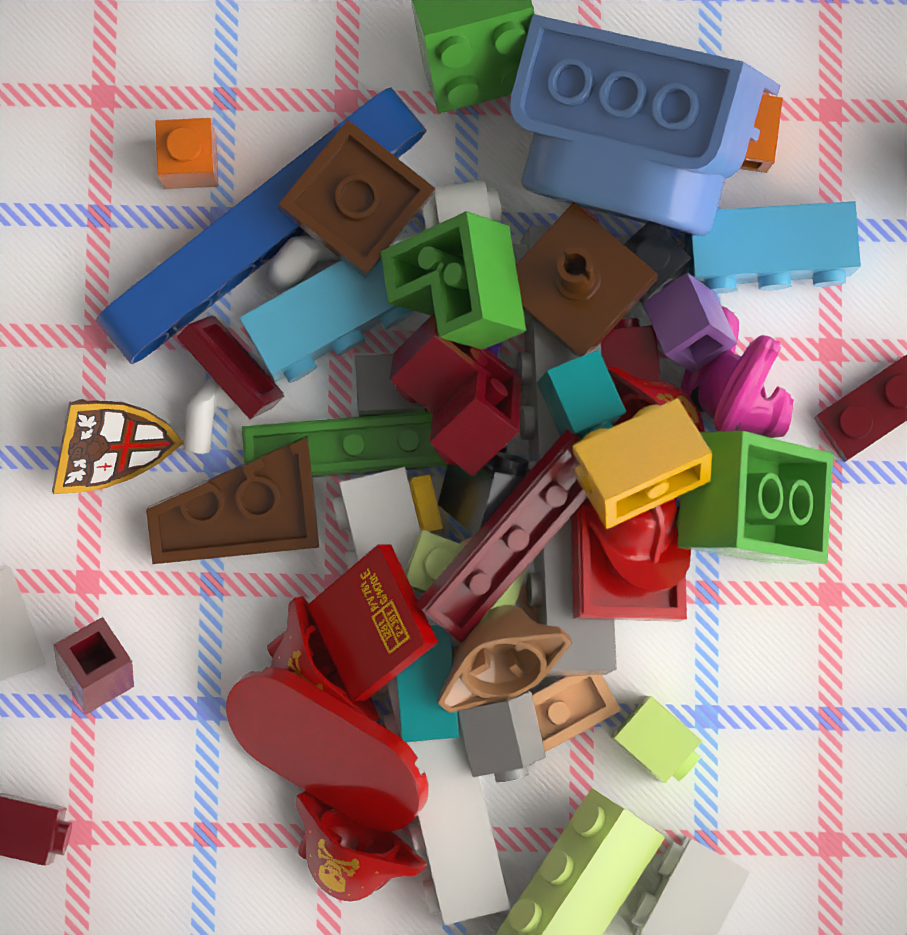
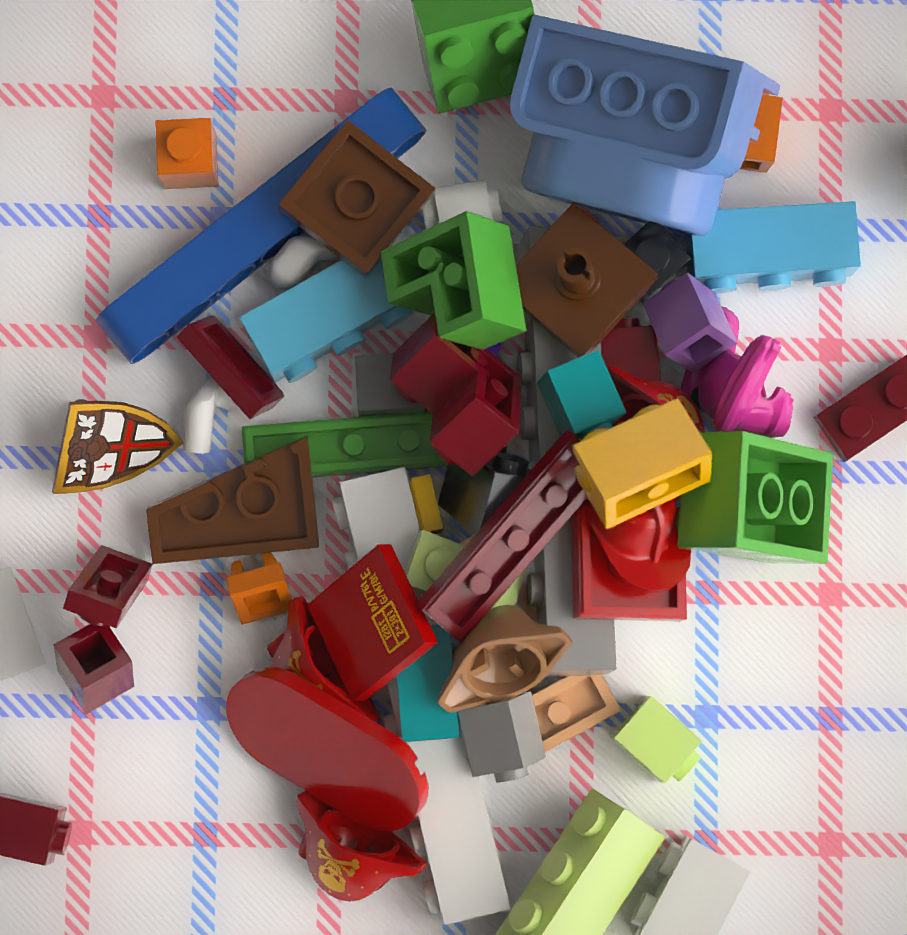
(107, 587): none -> dark red plate
(259, 591): none -> orange tile

